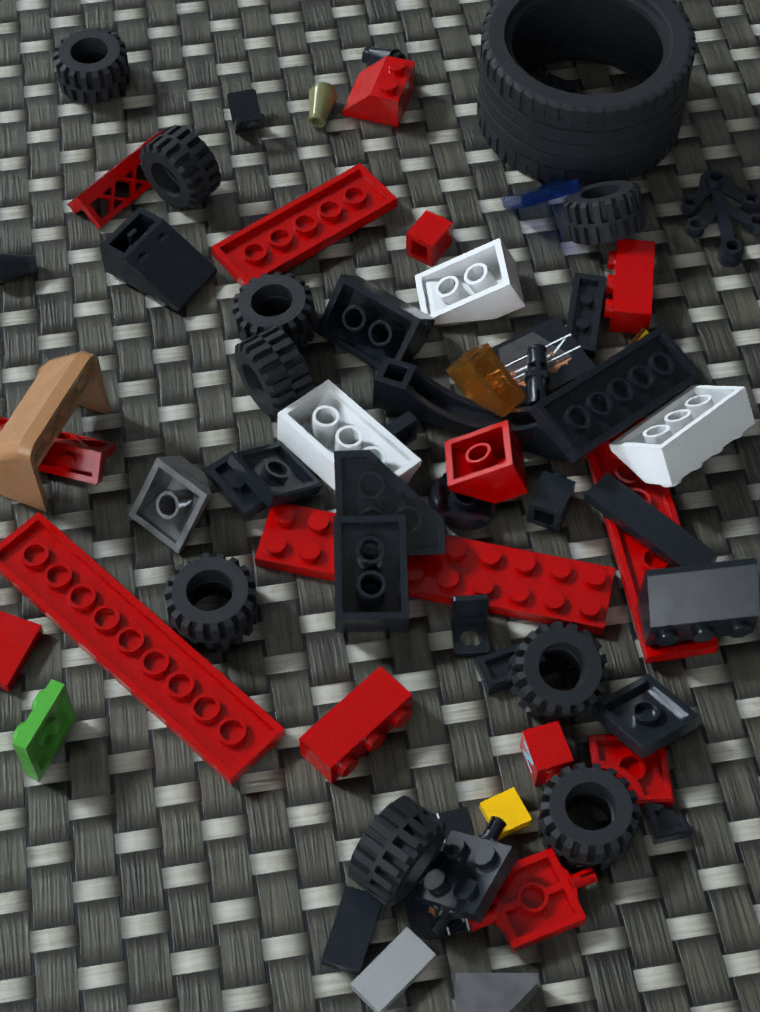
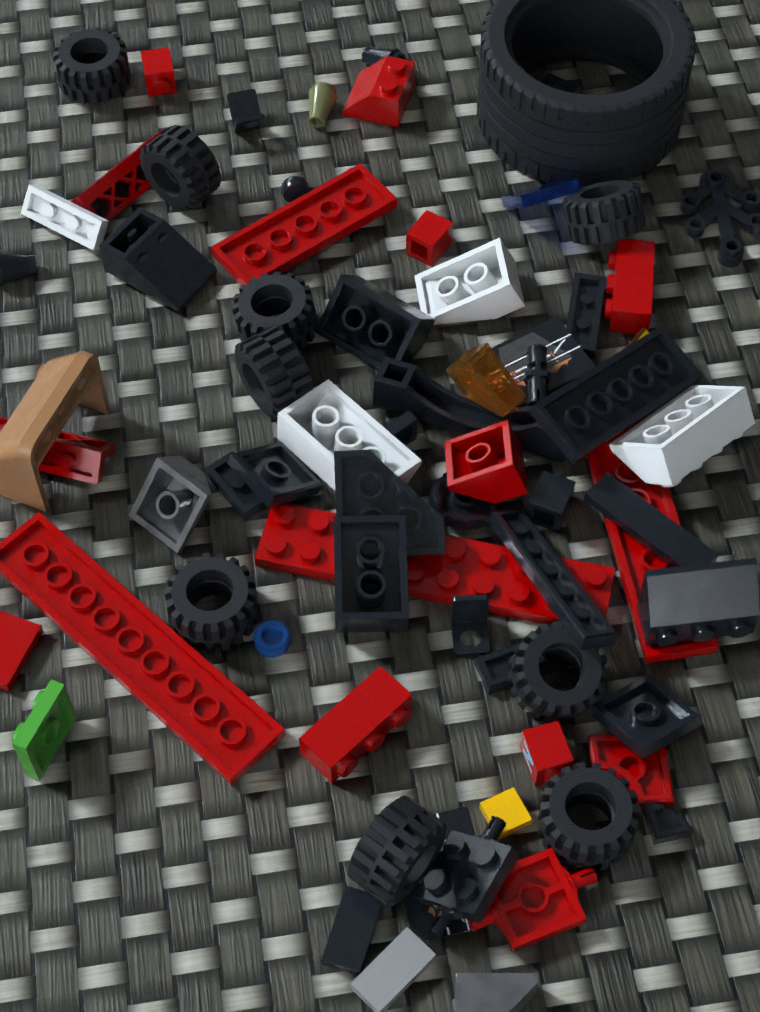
(64, 217): none -> white plate
(158, 71): none -> red brick
(272, 638): none -> blue tile
(294, 188): none -> black piece
(553, 580): none -> black tile

